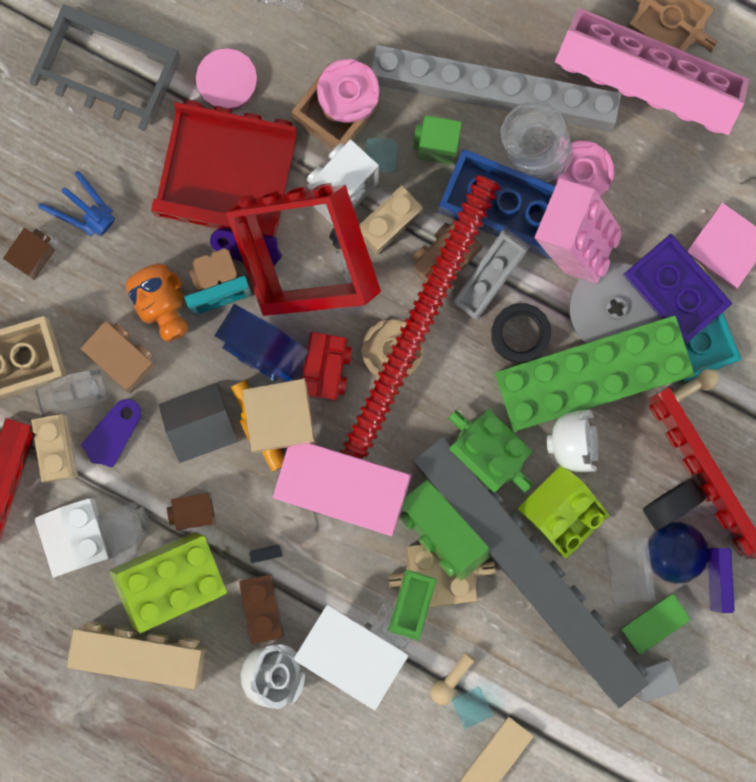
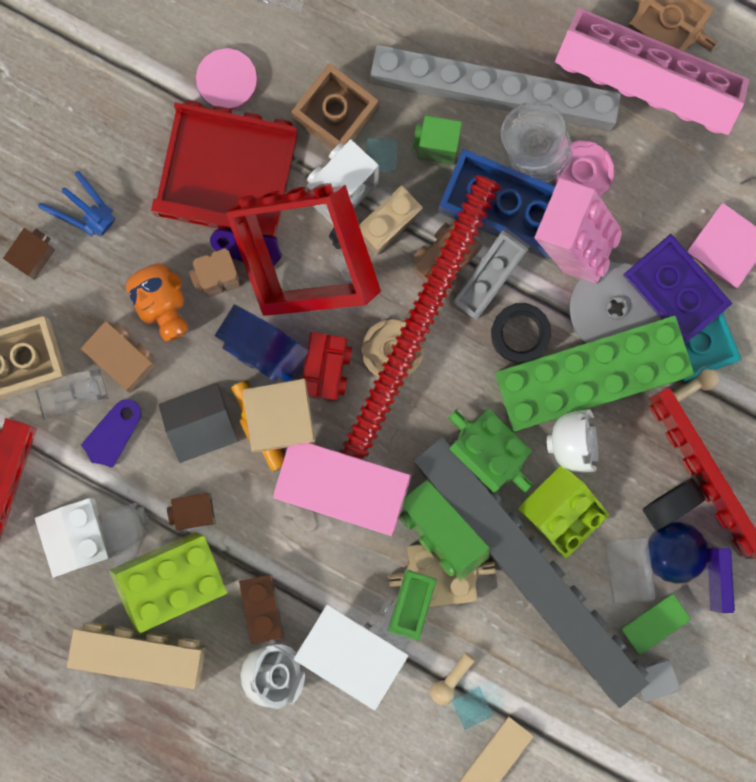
(54, 448): tan brick -> none
(90, 24): dark grey hinge -> none
(218, 296): teal tile -> none
(266, 553): black tile -> none
(348, 90): bright pink tile -> none

